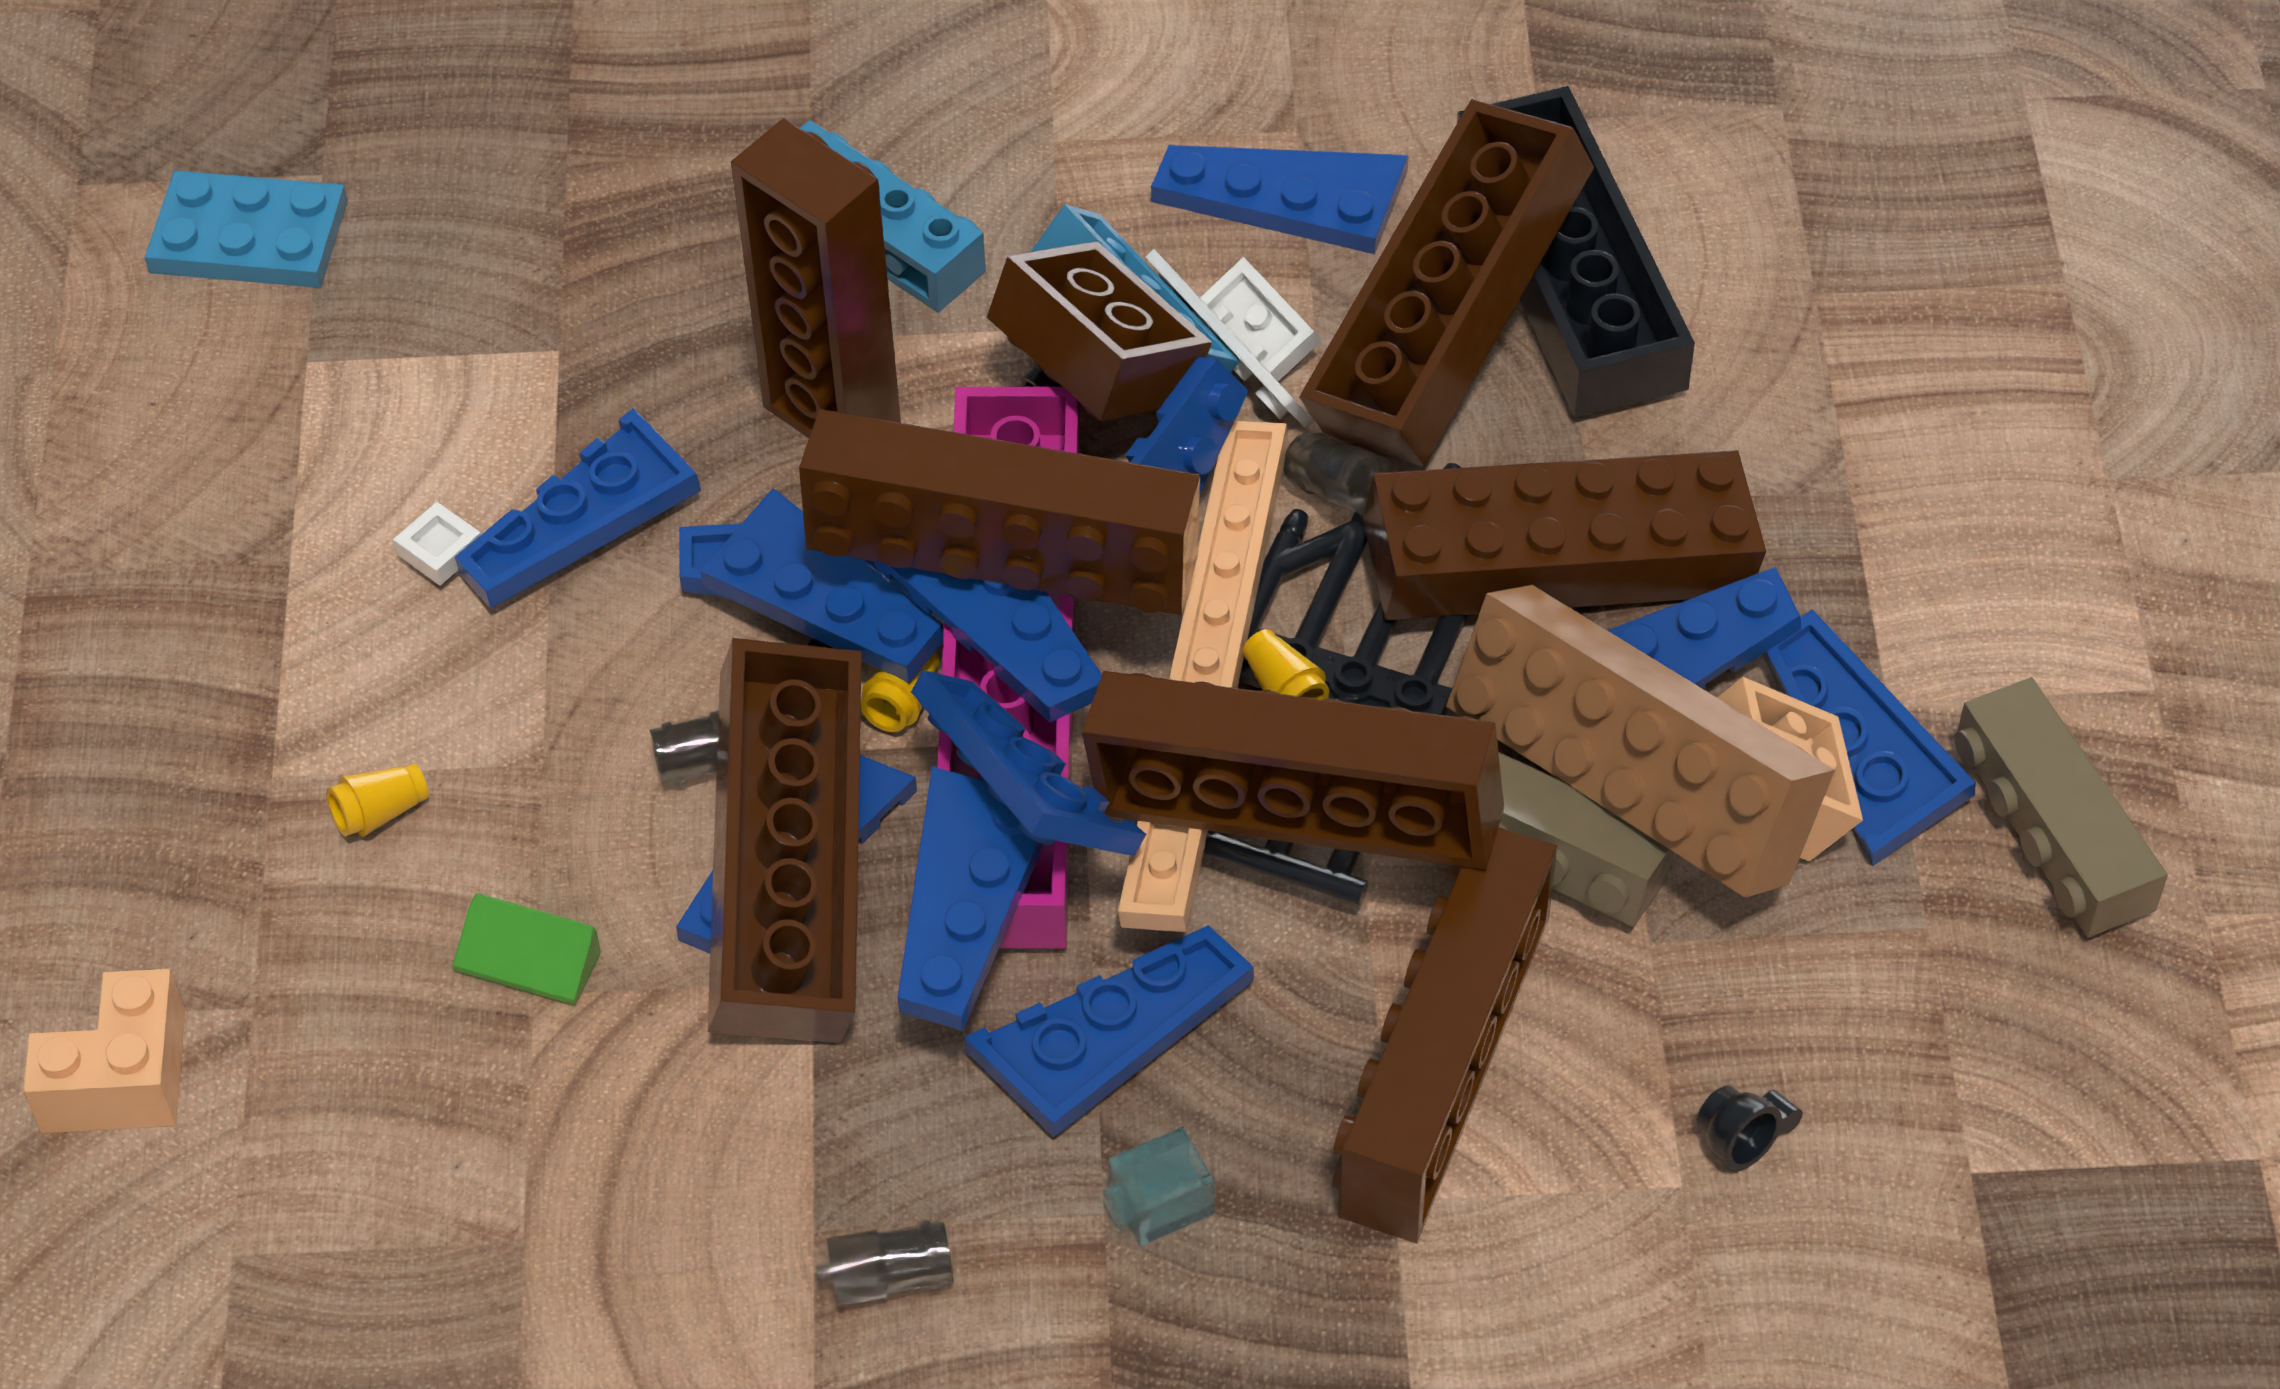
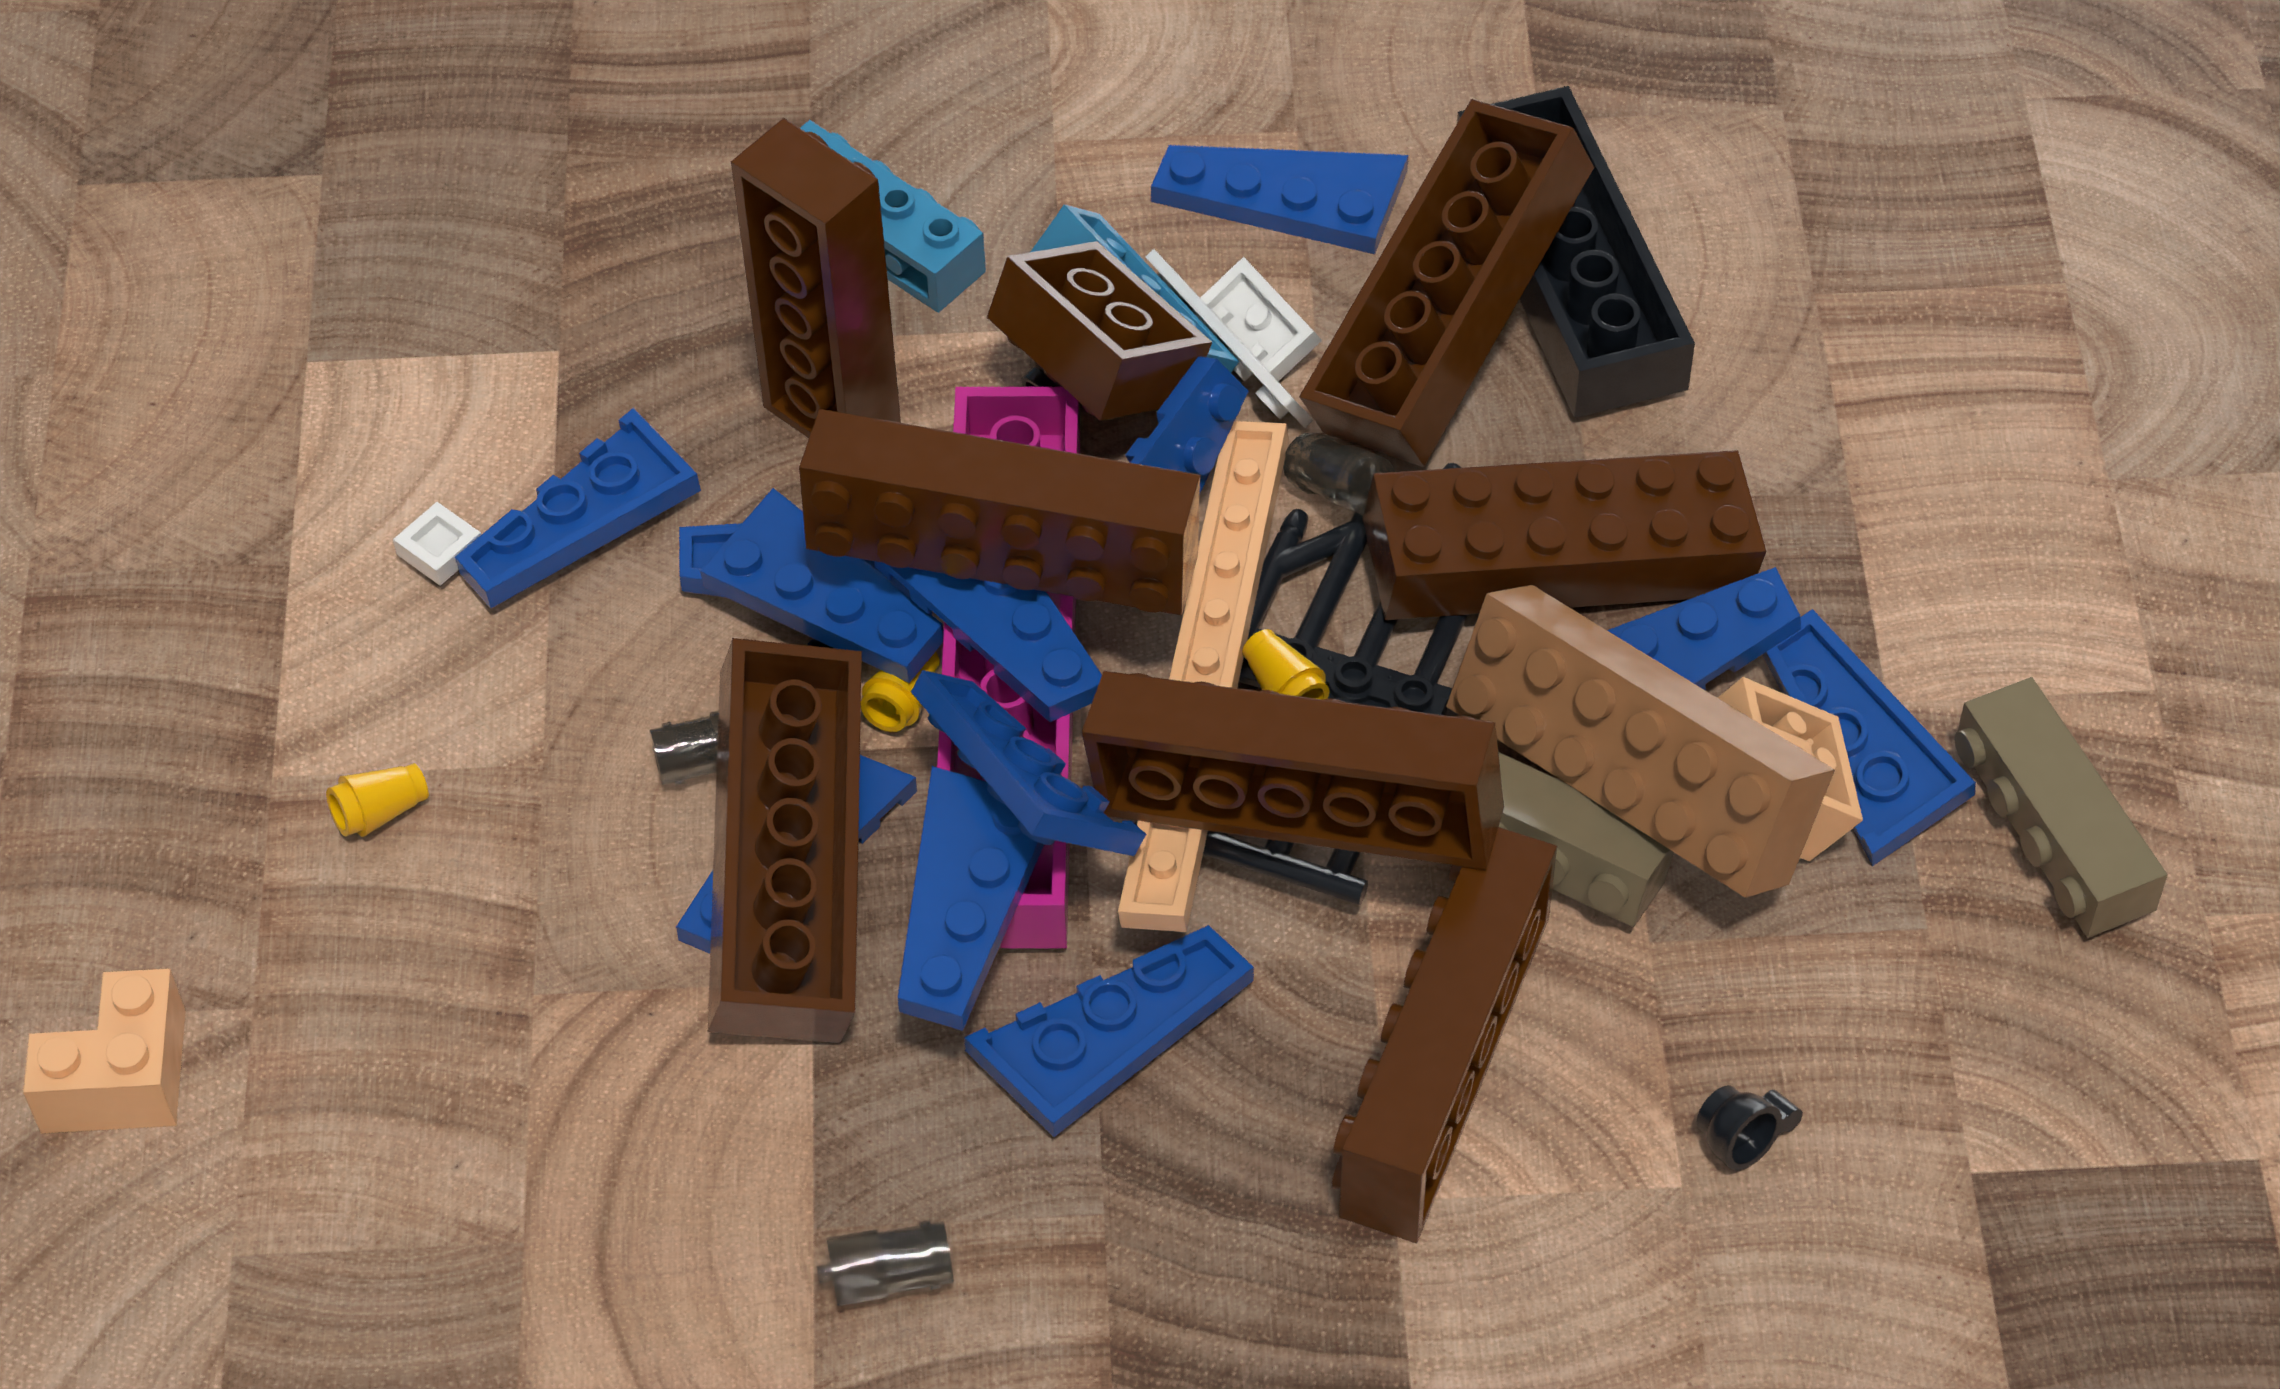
(246, 229): dark azure plate -> none
(526, 949): bright green slope -> none
(1159, 1187): clear light blue brick -> none

